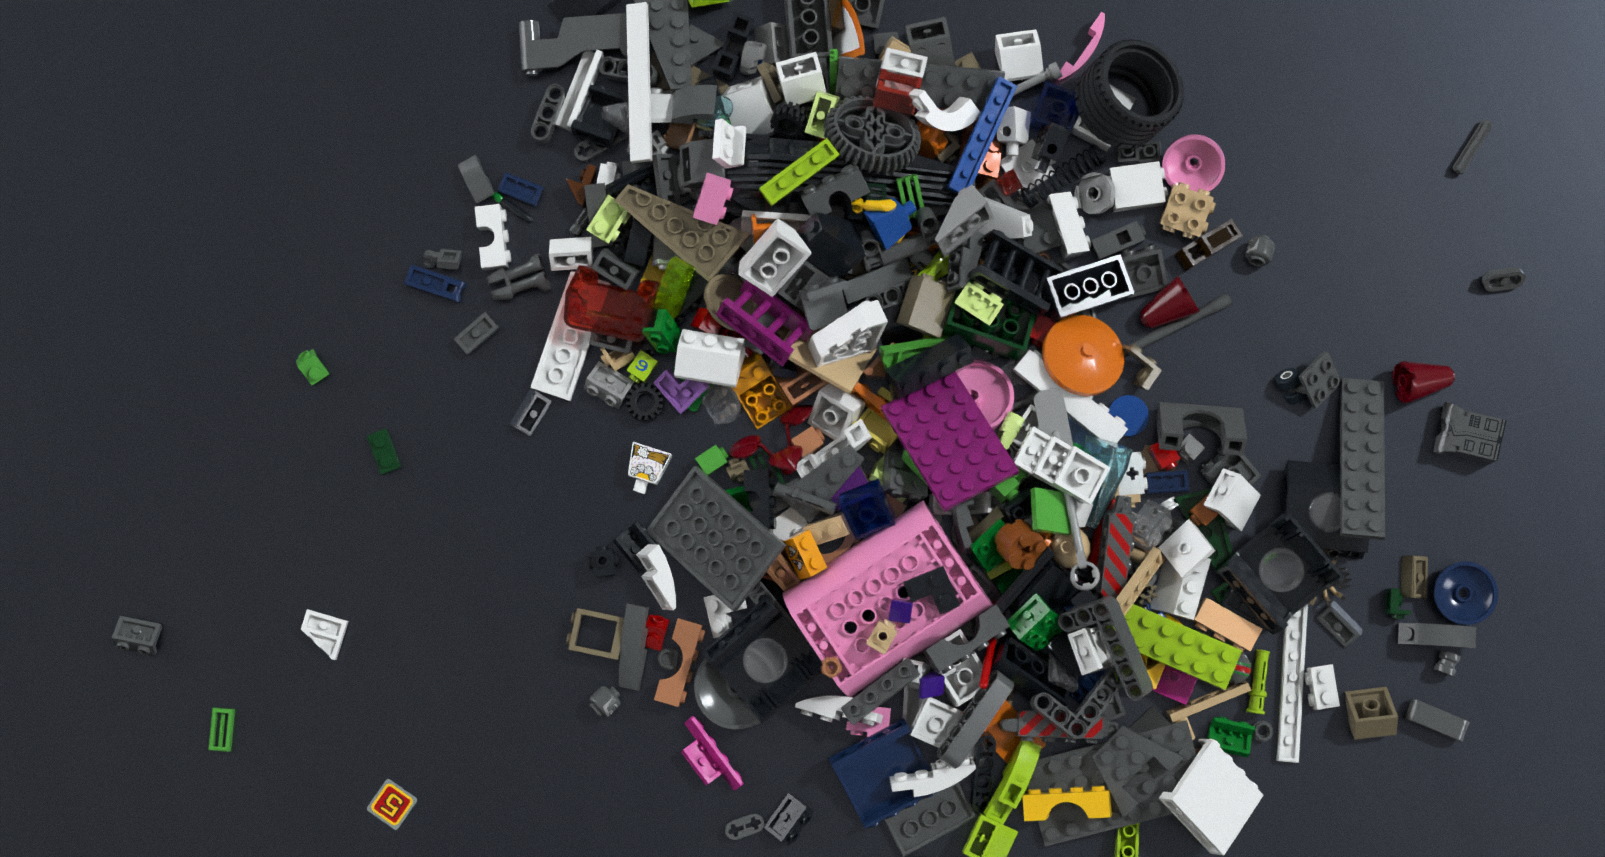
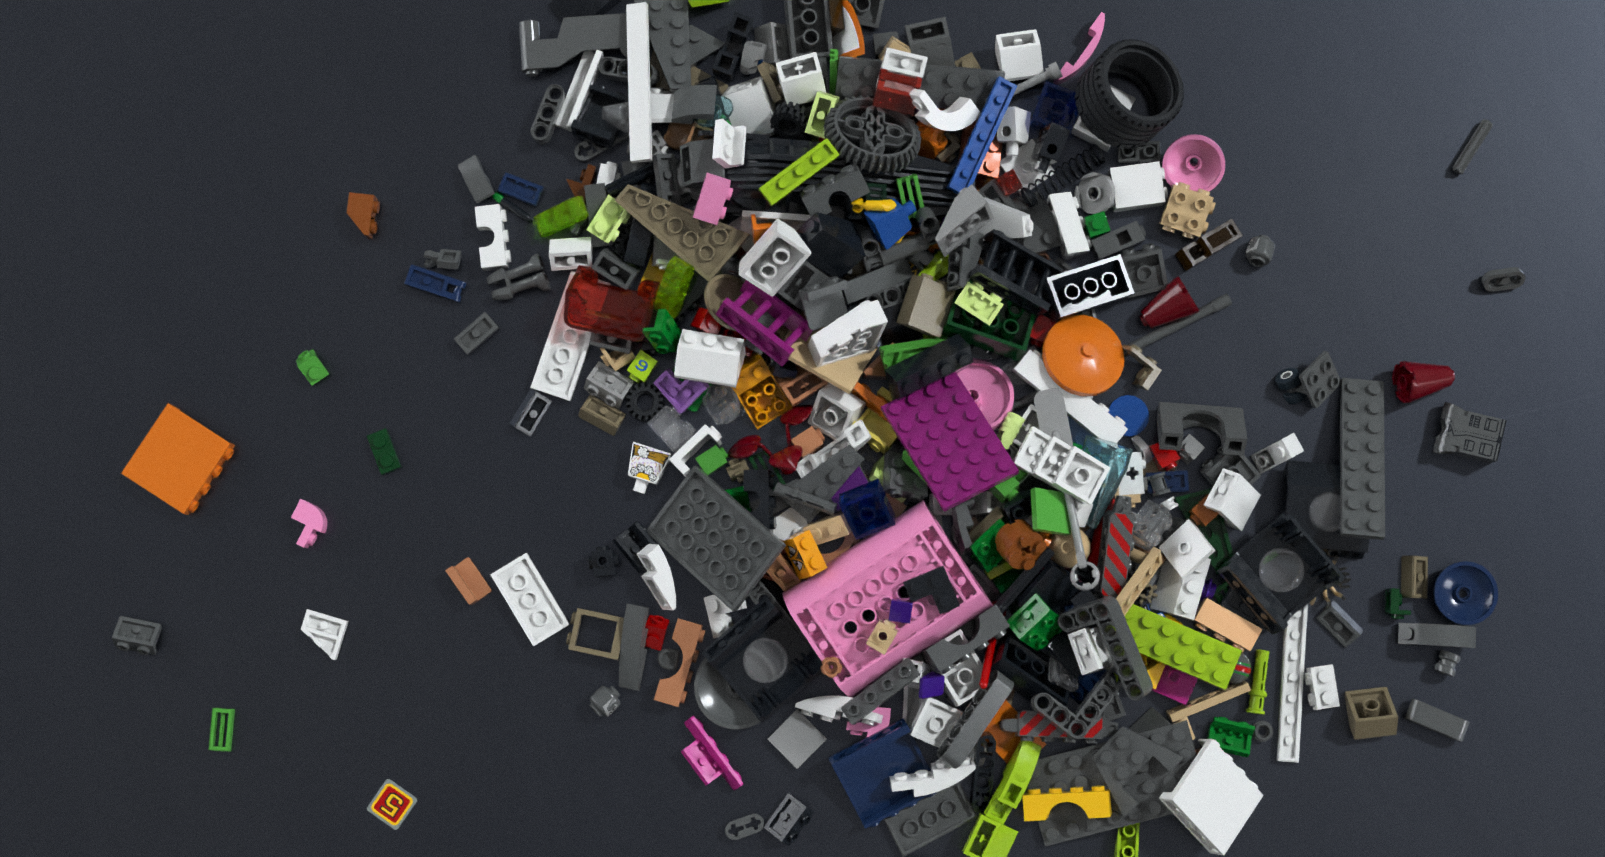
(178, 460): none -> orange panel
(314, 521): none -> bright pink brick
(362, 210): none -> dark orange slope
(469, 581): none -> nougat panel
(530, 599): none -> white plate
(561, 216): none -> clear neon green beam
(601, 415): none -> dark tan slope
(671, 428): none -> clear brick
(692, 446): none -> white panel
(797, 738): none -> light grey tile
(1096, 225): none -> green brick
(1142, 447): none -> white tile
(1158, 484): none -> dark grey bush
(1208, 590): none -> dark purple plate
(1277, 453): none -> white slope

